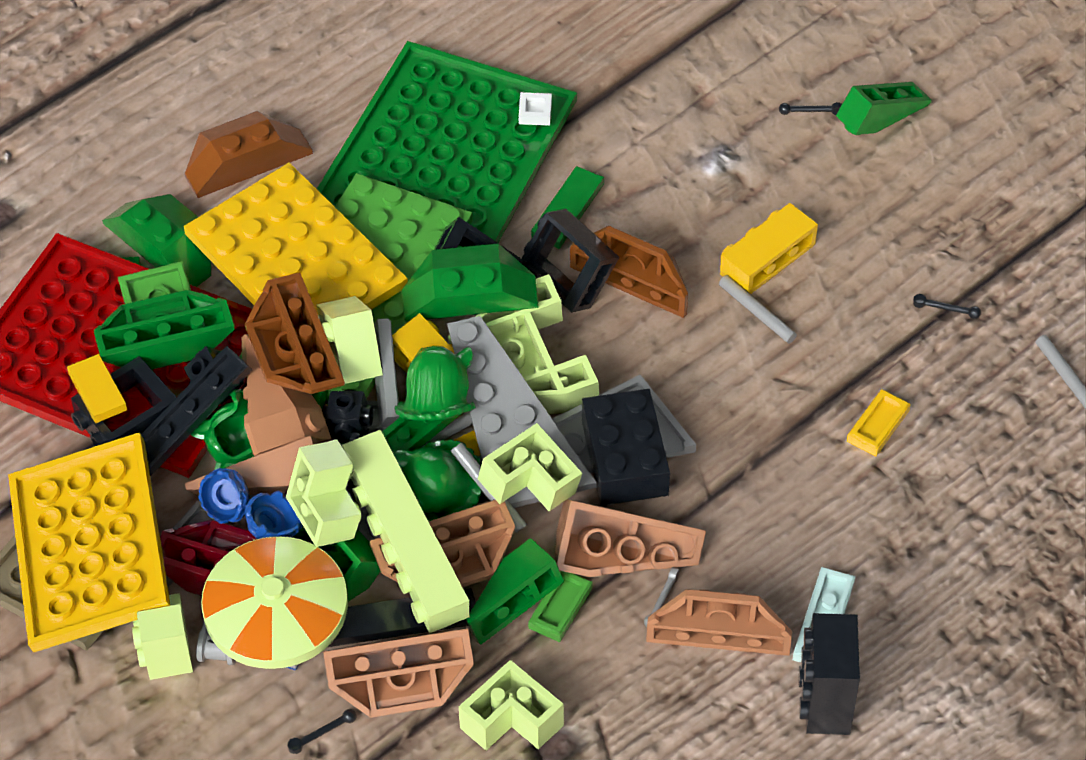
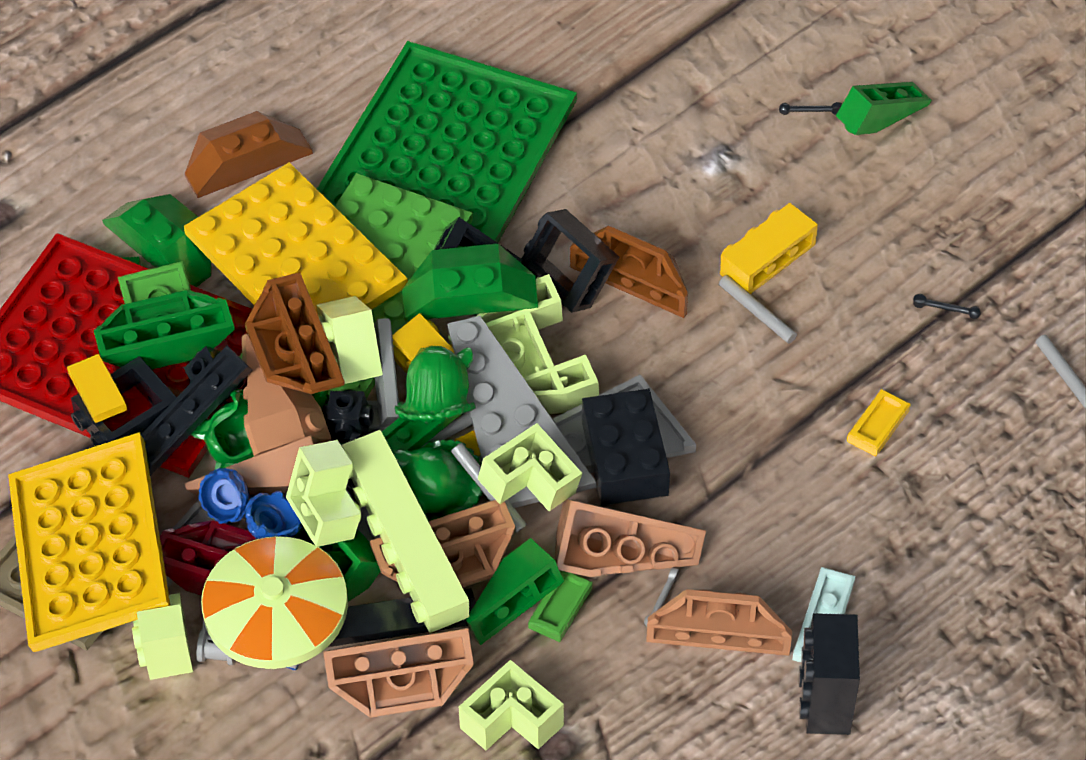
(296, 745): black hinge -> none
(535, 108): white plate -> none
(574, 196): green tile -> none

